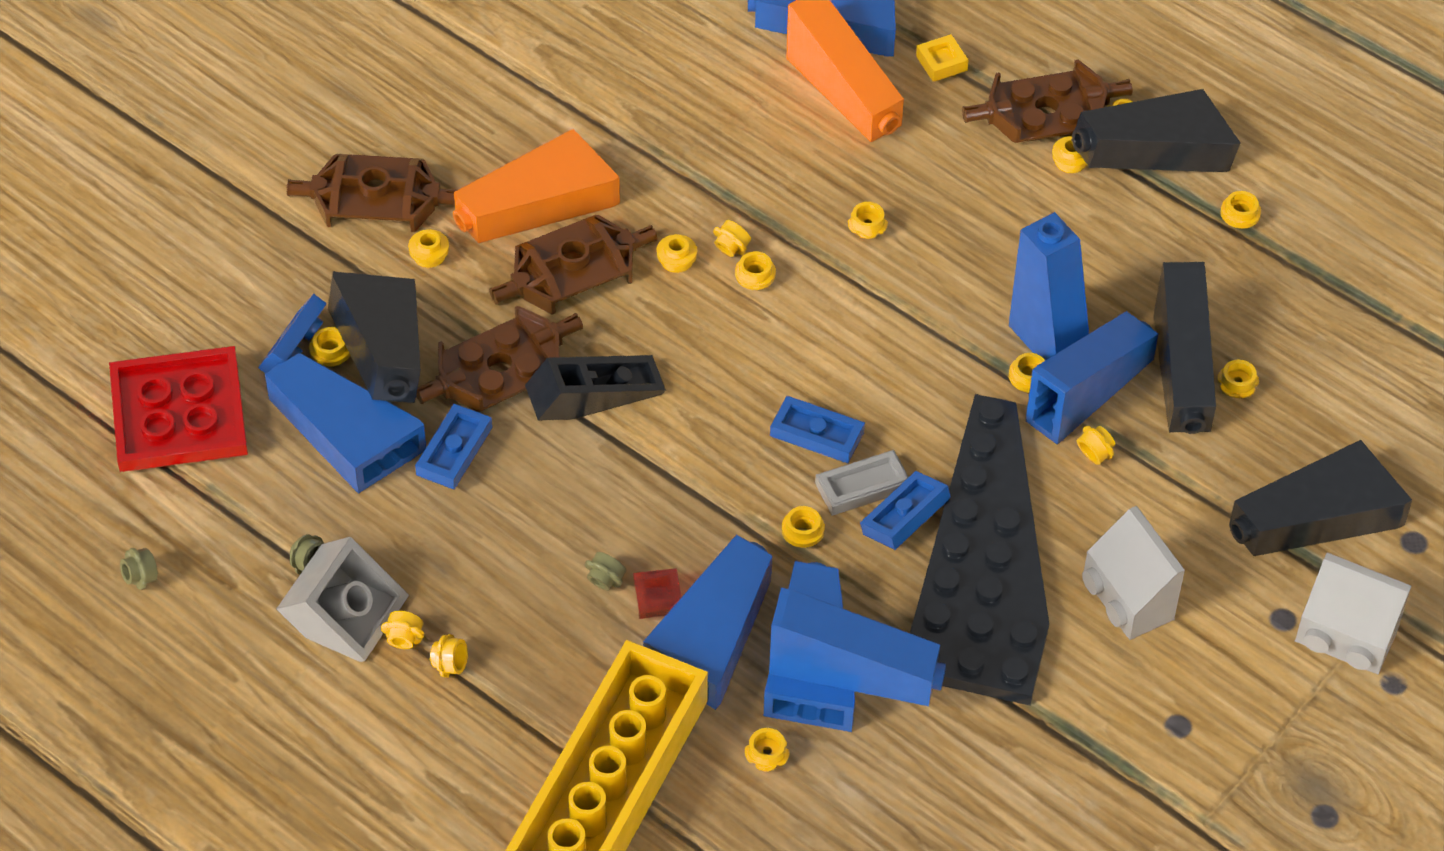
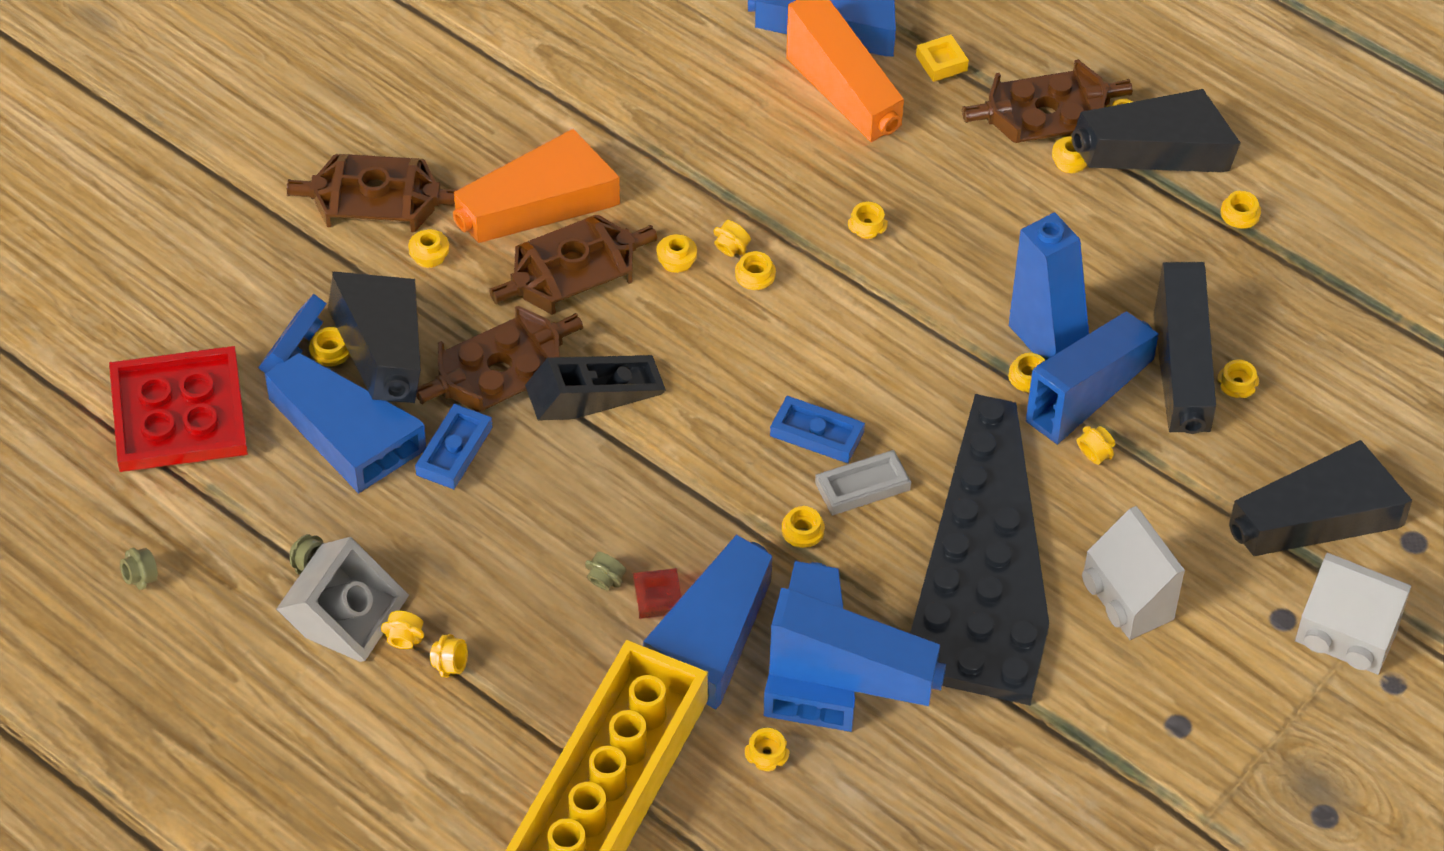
(905, 510): blue plate -> none

